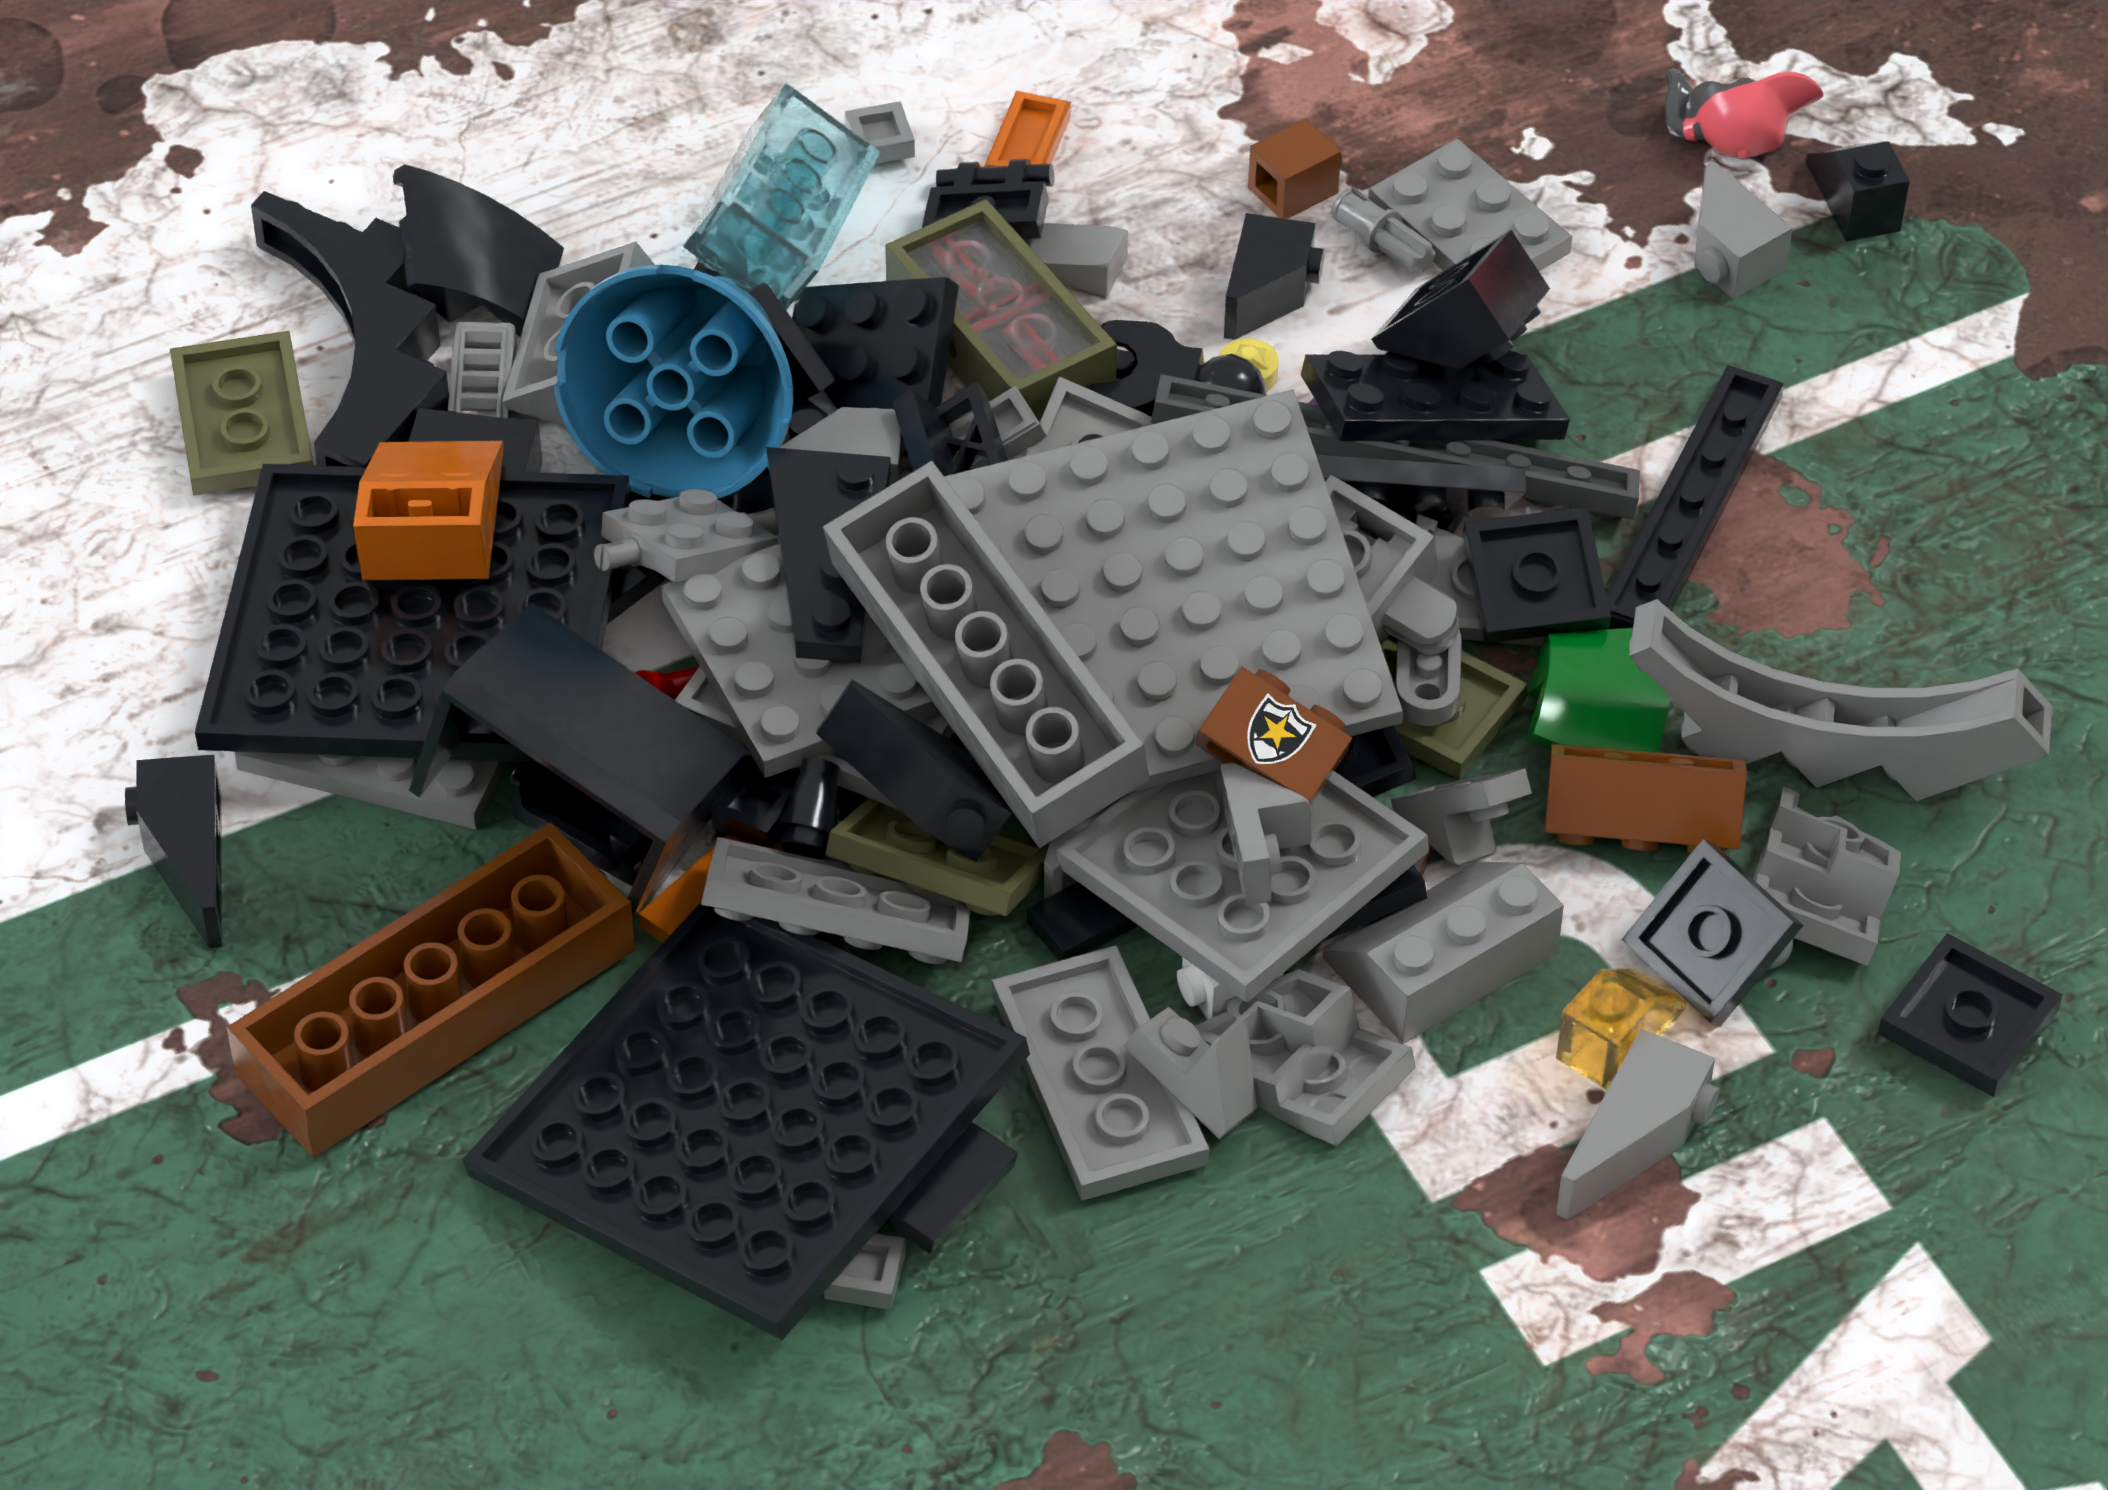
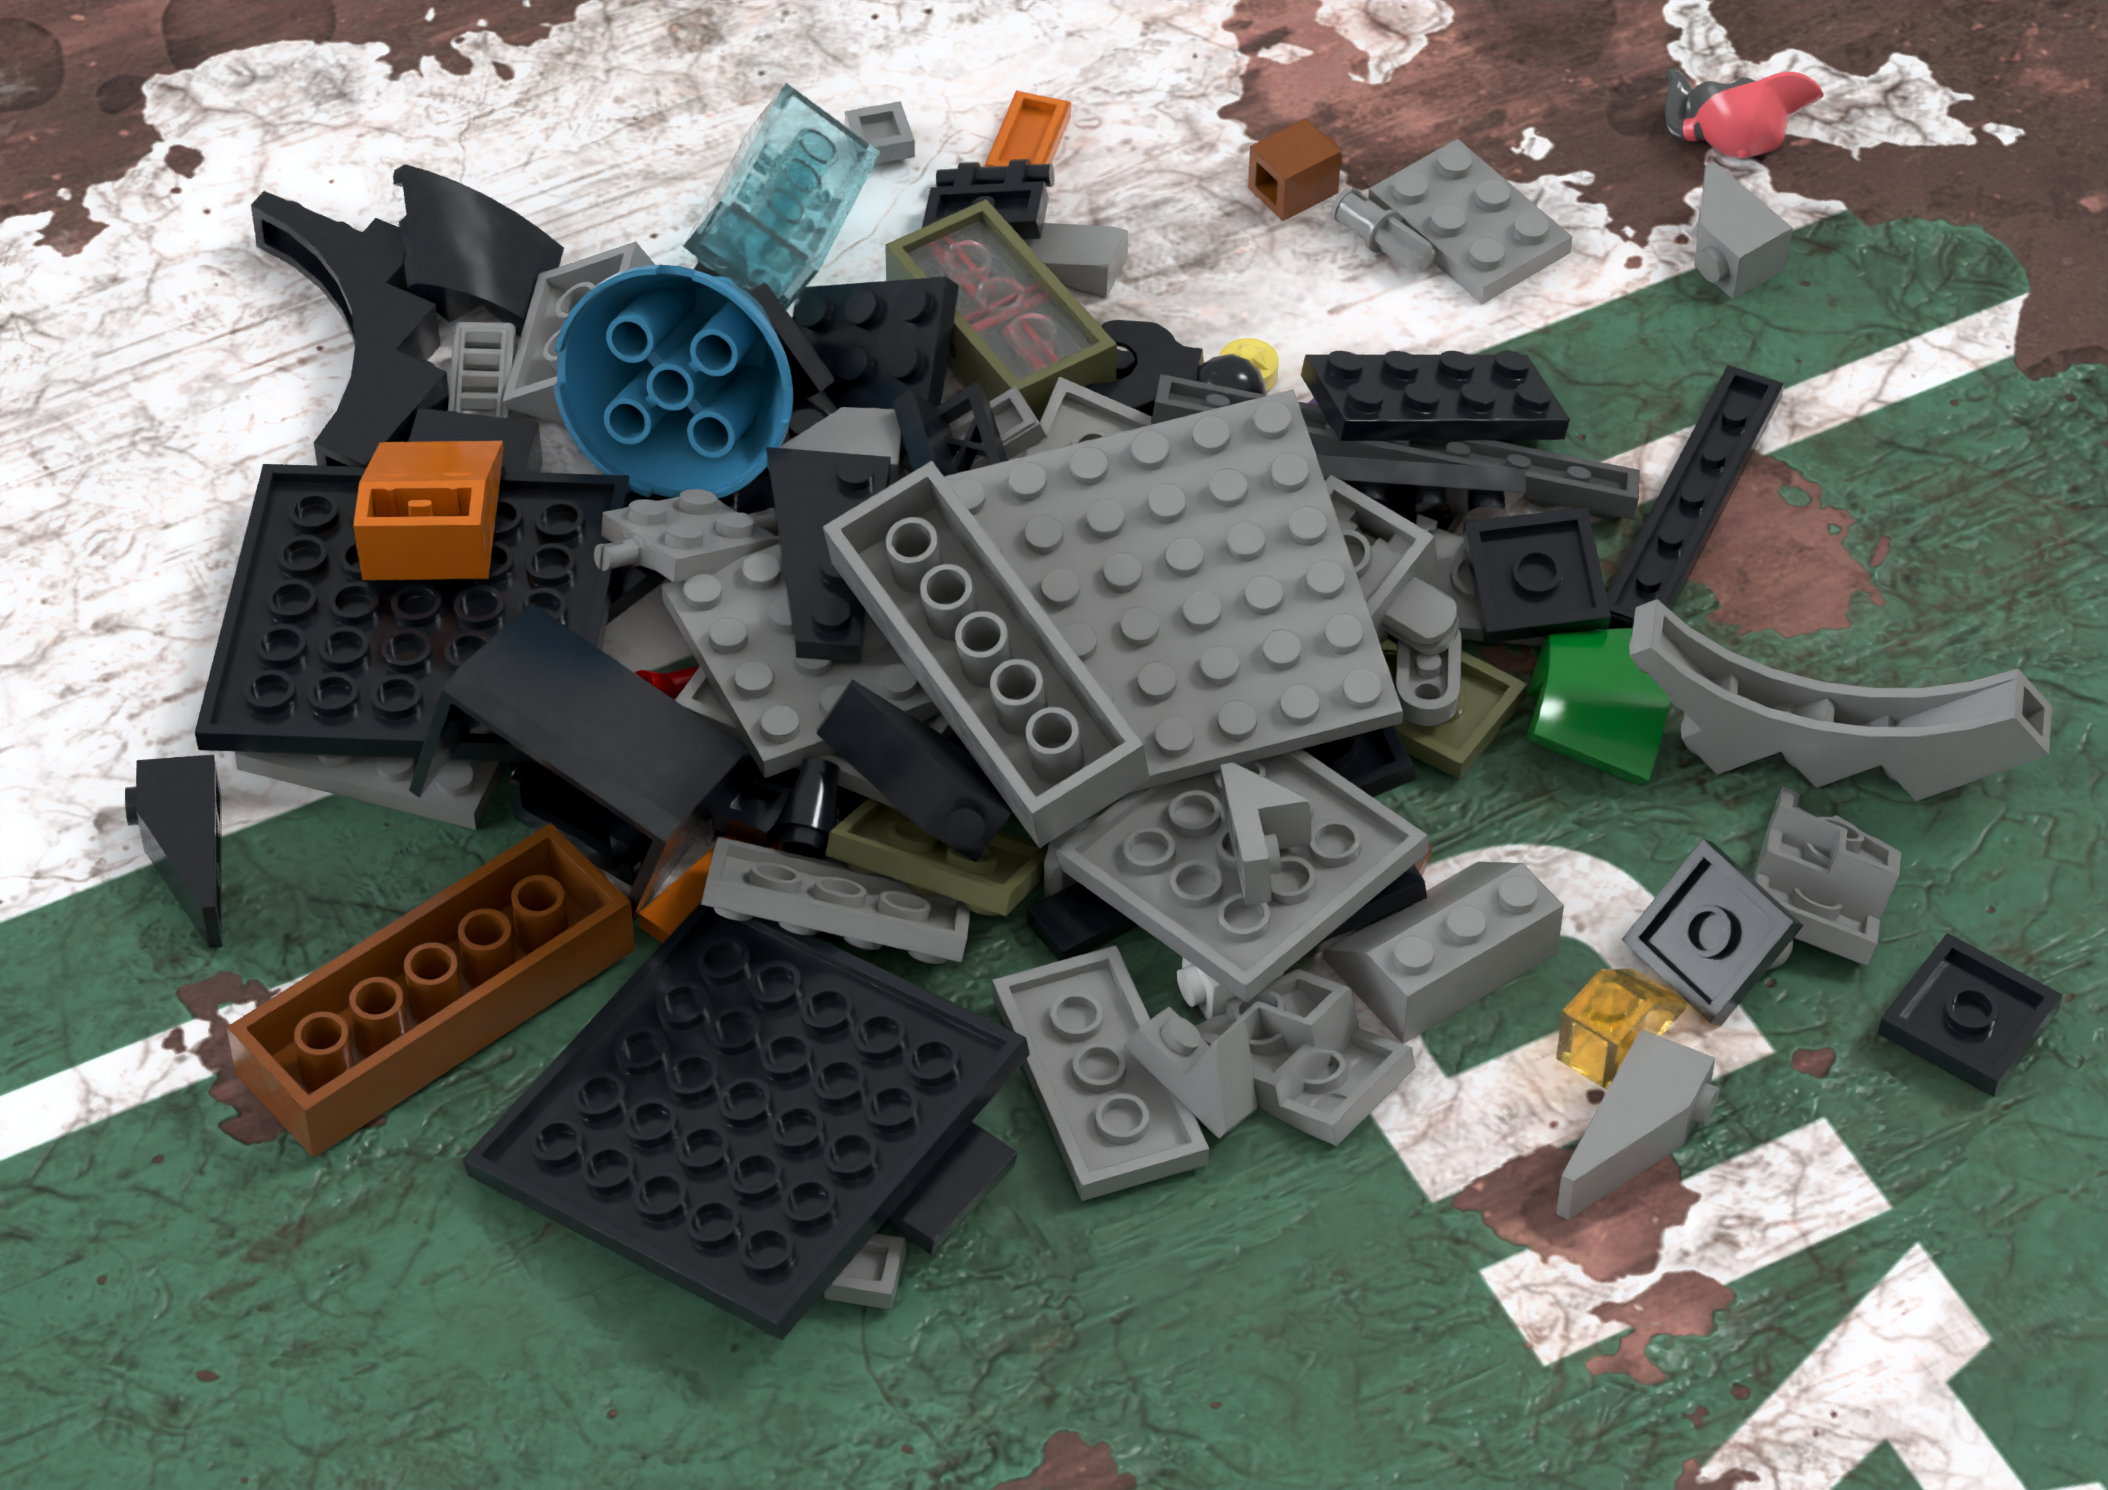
(239, 410): olive plate -> none
(1270, 272): black slope -> none
(1274, 734): dark orange brick -> none
(1460, 812): light grey slope -> none
(1468, 308): black slope -> none
(1644, 798): dark orange brick -> none
(1862, 188): black slope -> none

